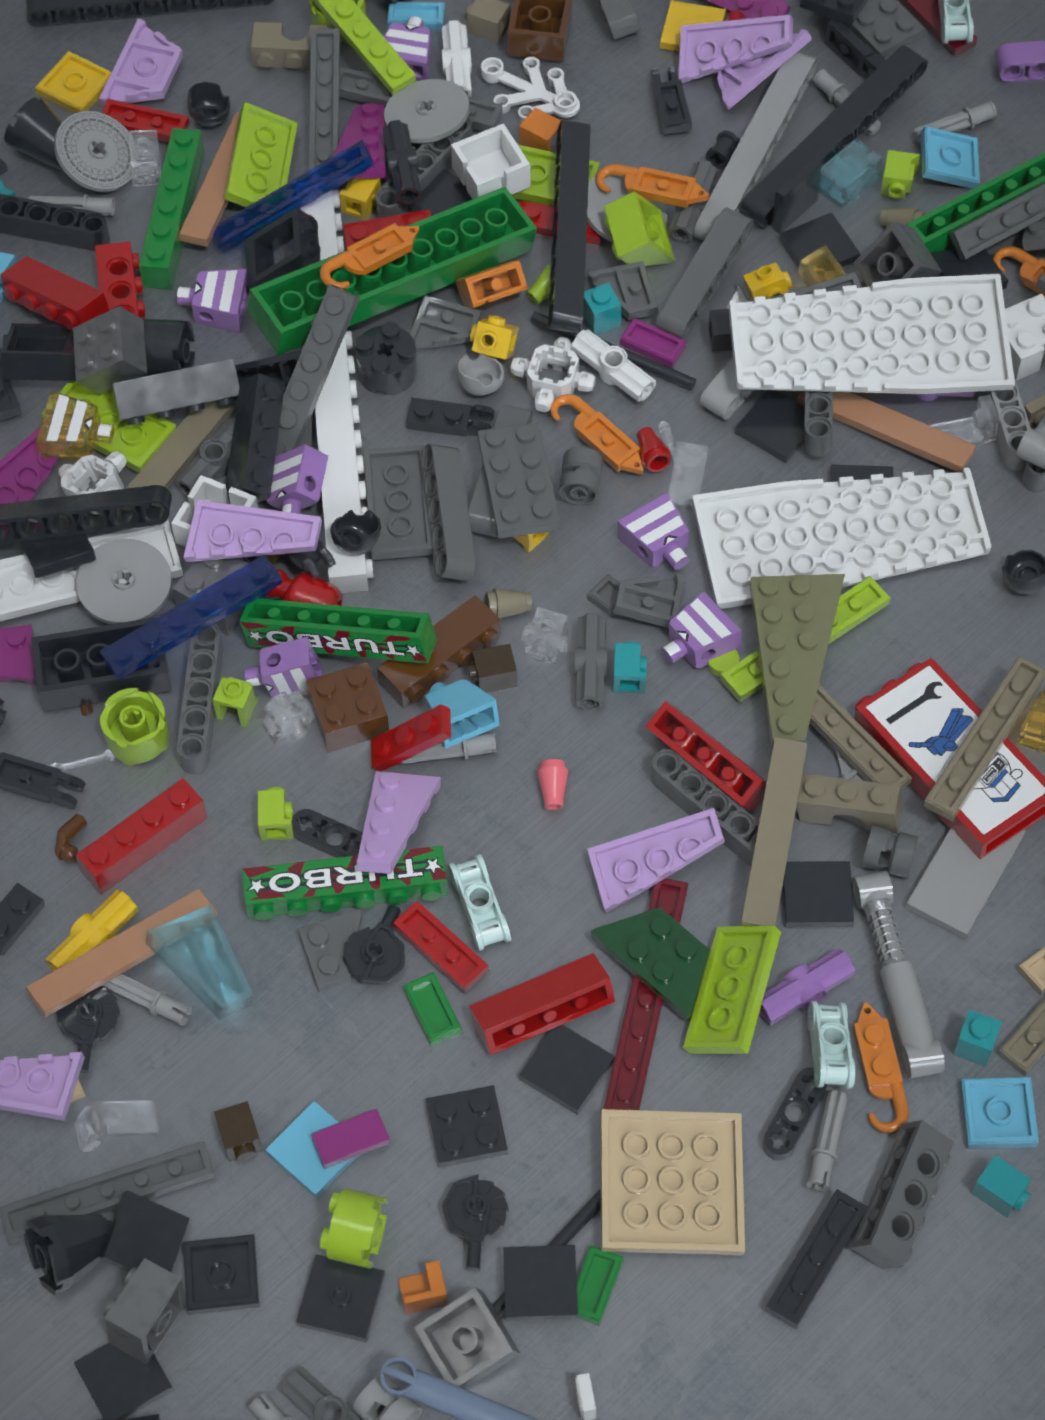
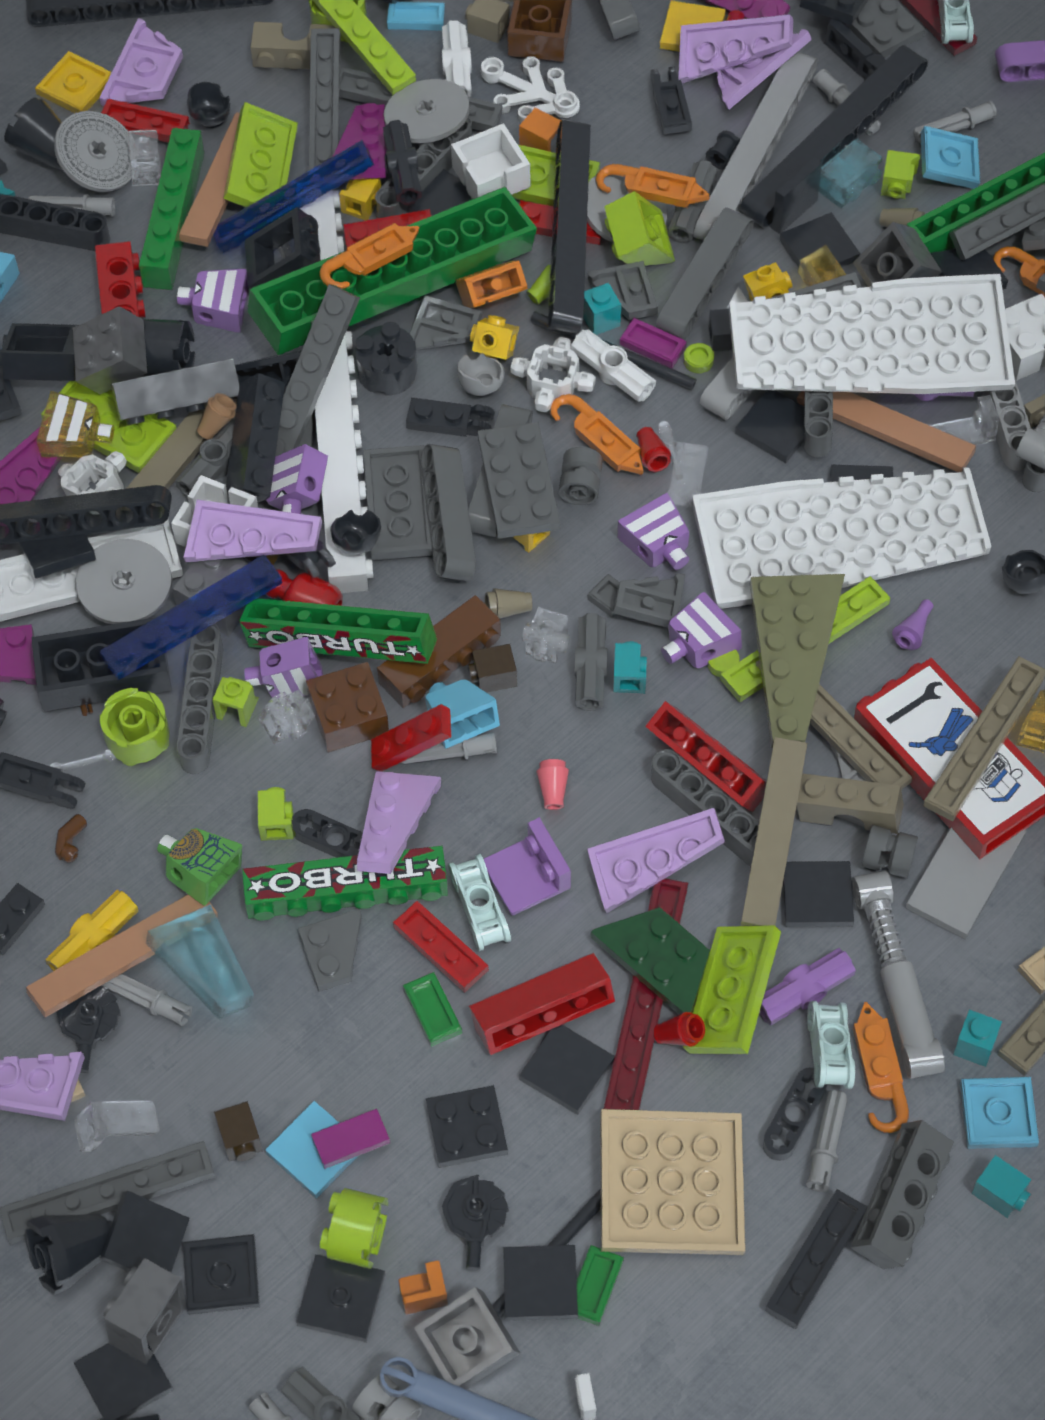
(52, 293): red brick -> none
(141, 836): red brick -> none
(200, 862): none -> bright green torso
(217, 414): none -> medium nougat cone
(376, 953): black piece -> none
(413, 45): medium lavender torso -> none
(529, 870): none -> medium lavender bracket
(681, 1030): none -> red cone
(698, 358): none -> lime tile
(911, 630): none -> medium lavender cone

